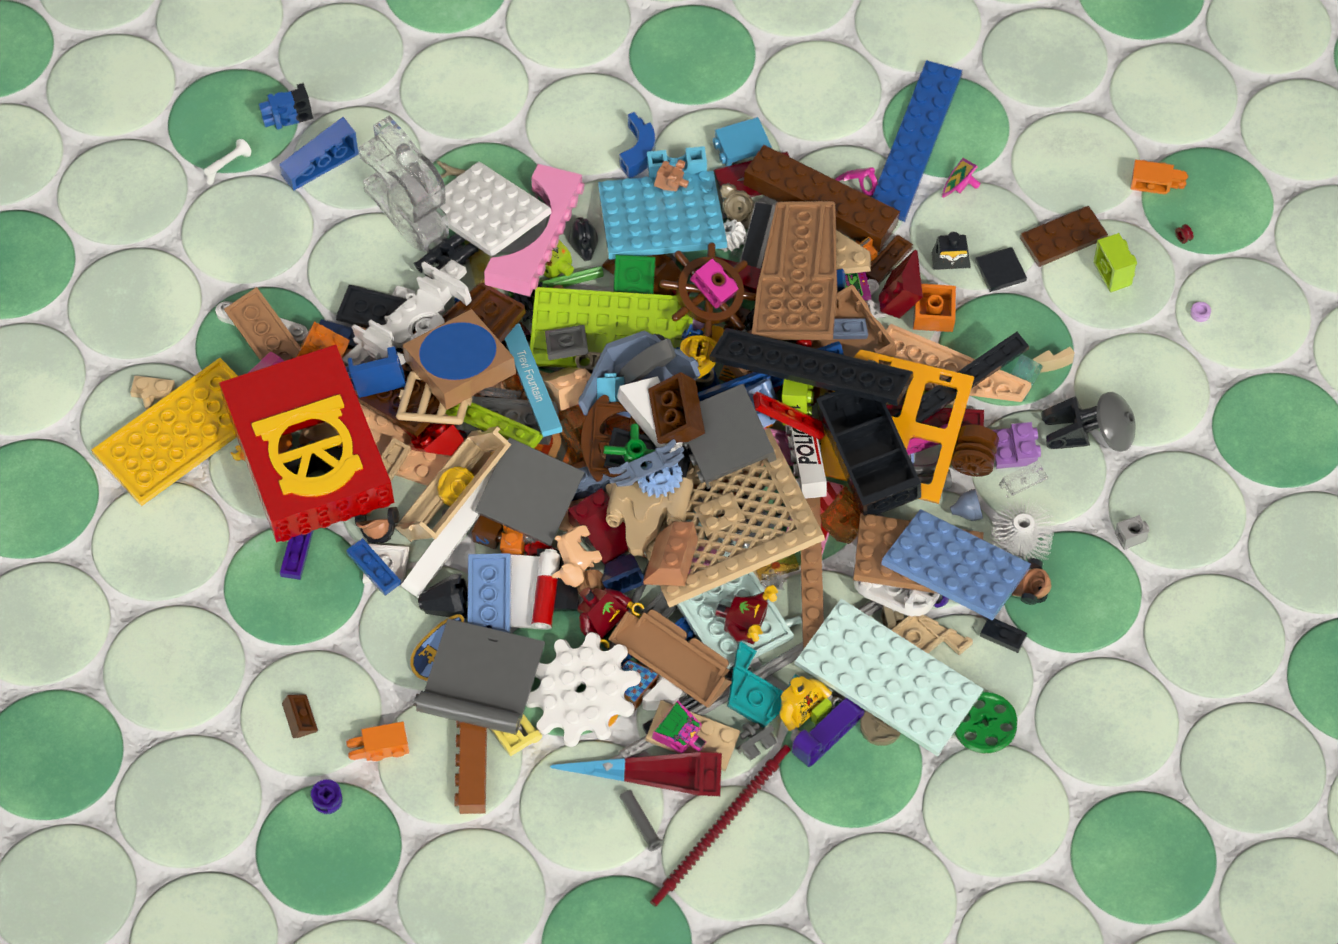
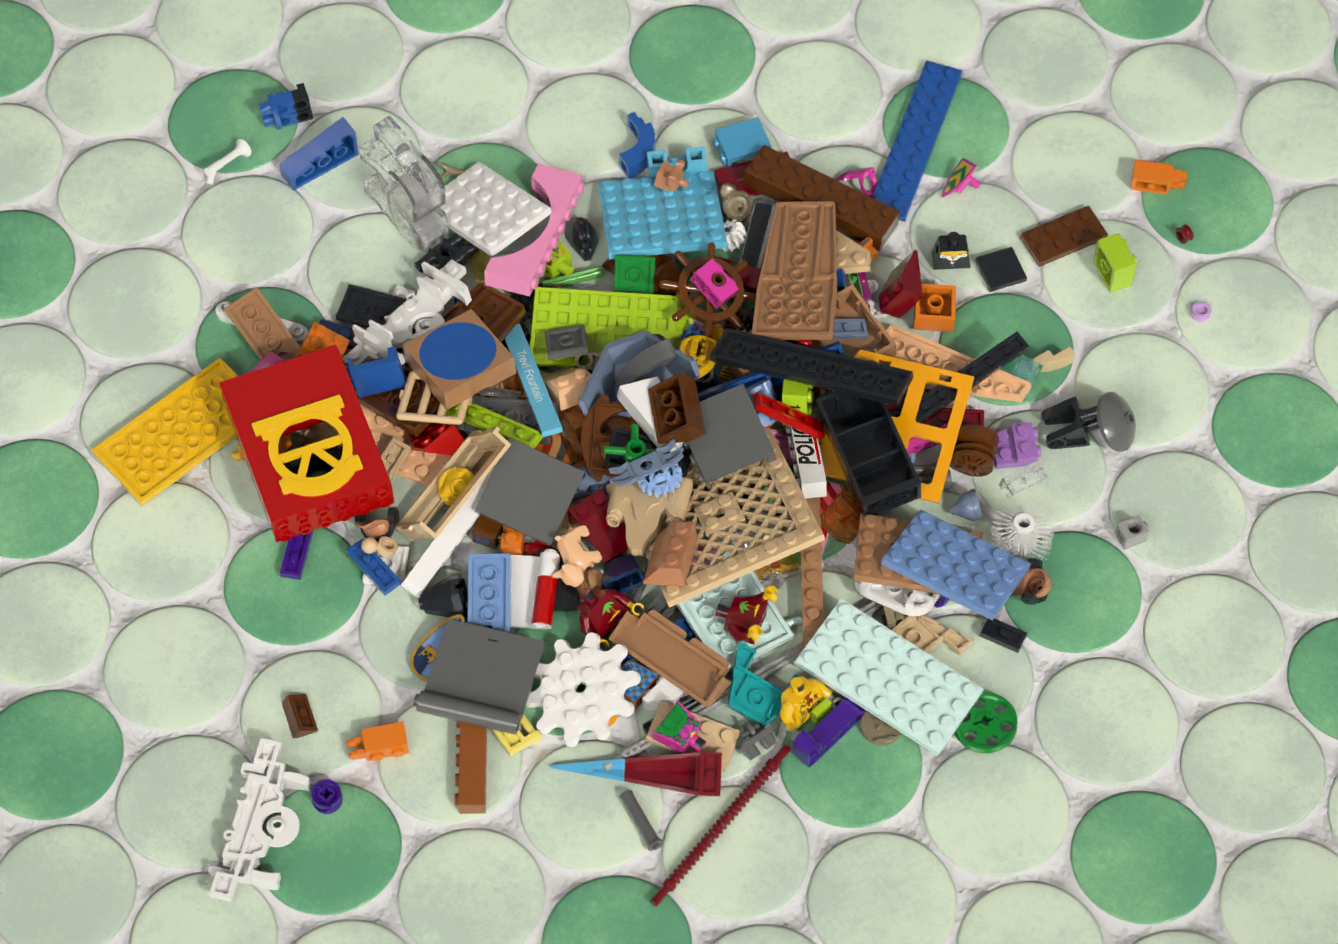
(151, 389): tan plate -> none
(248, 840): none -> white piece
(385, 546): none -> tan plate
(609, 386): medium azure brick -> none
(889, 258): reddish brown tile -> none

